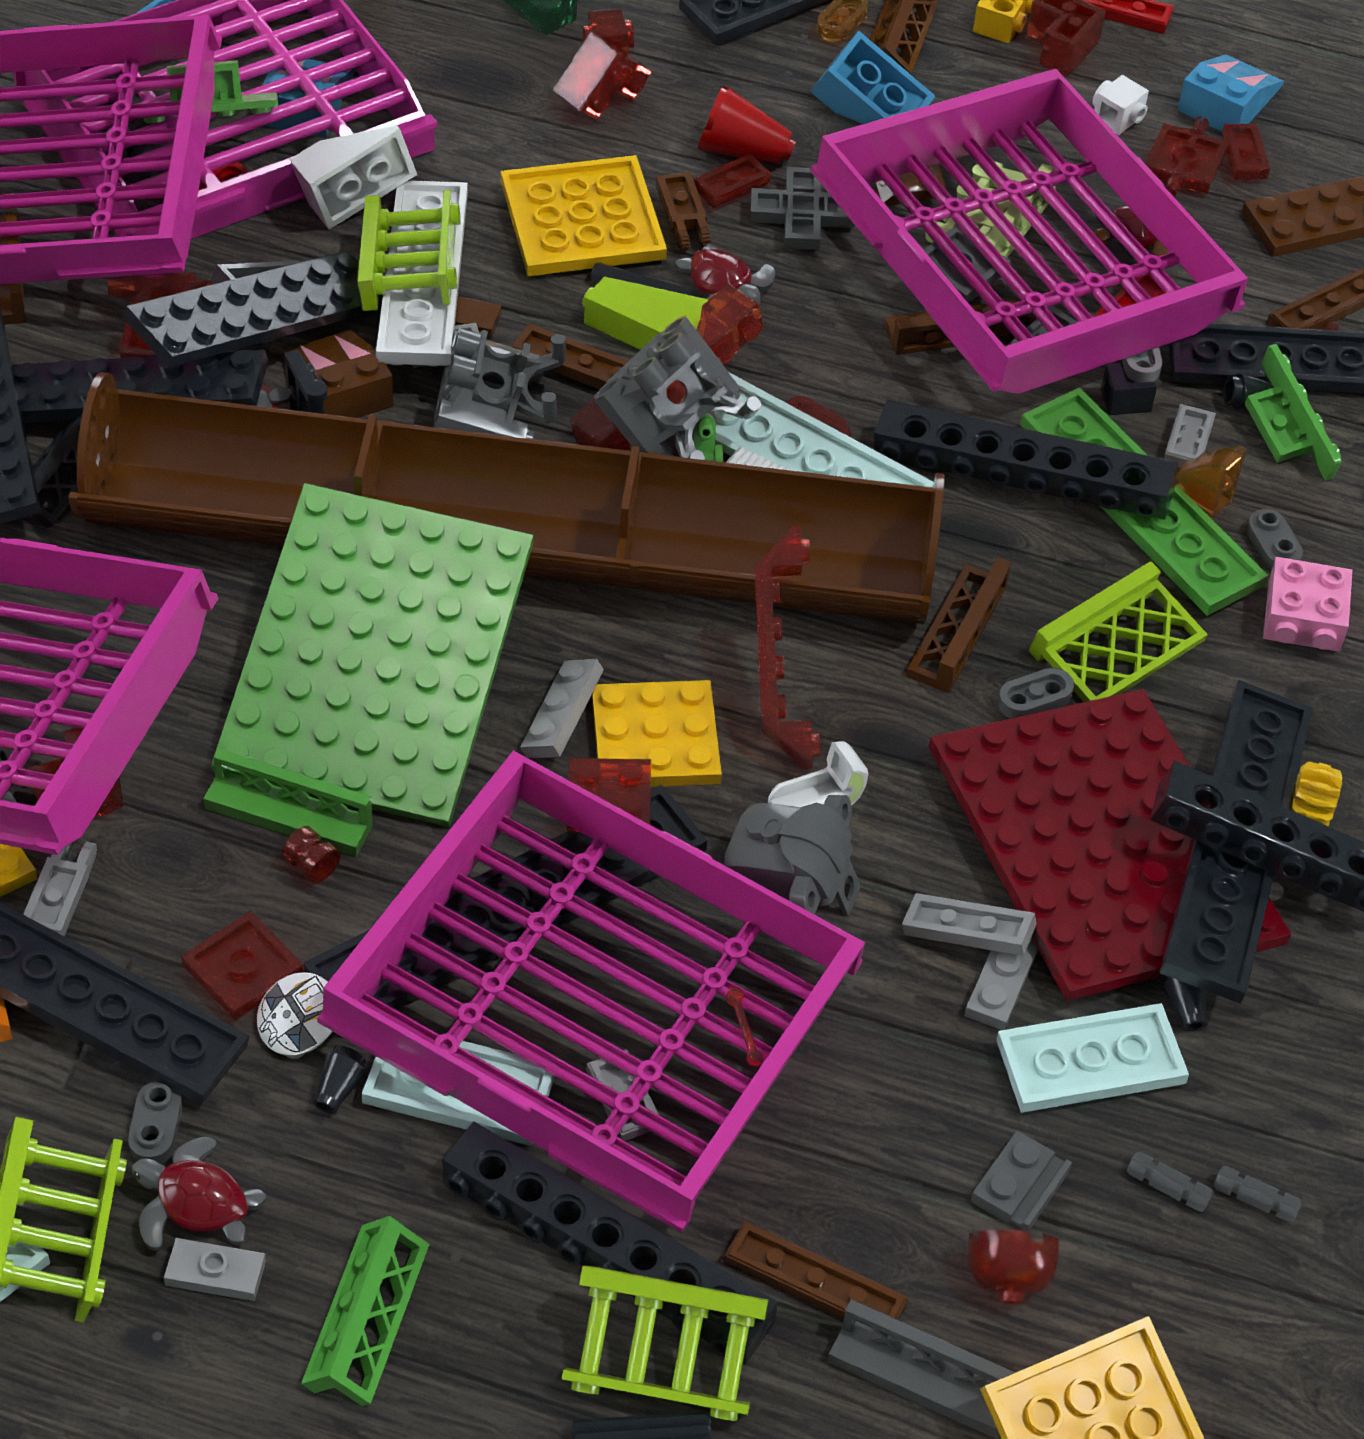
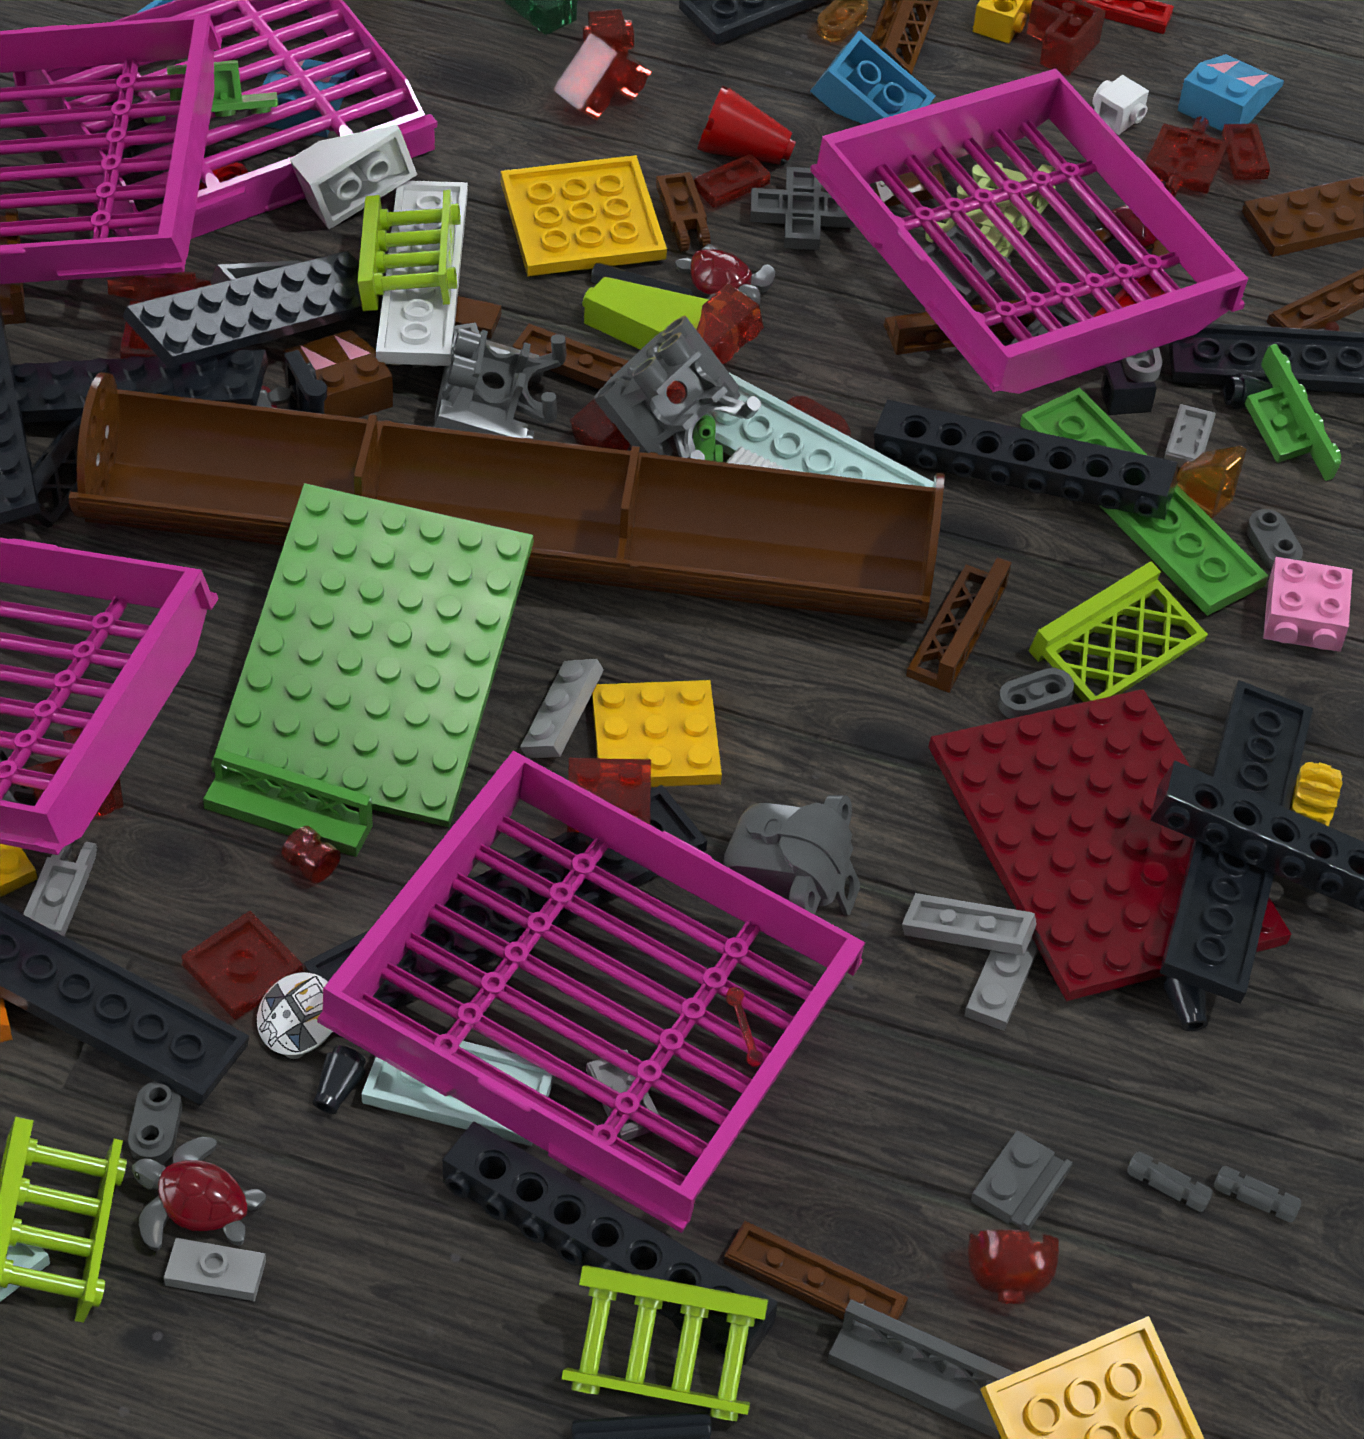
(352, 1308): bright green fence -> none
(791, 736): clear red slope -> none
(842, 776): white animal -> none
(1091, 1057): light aqua plate -> none

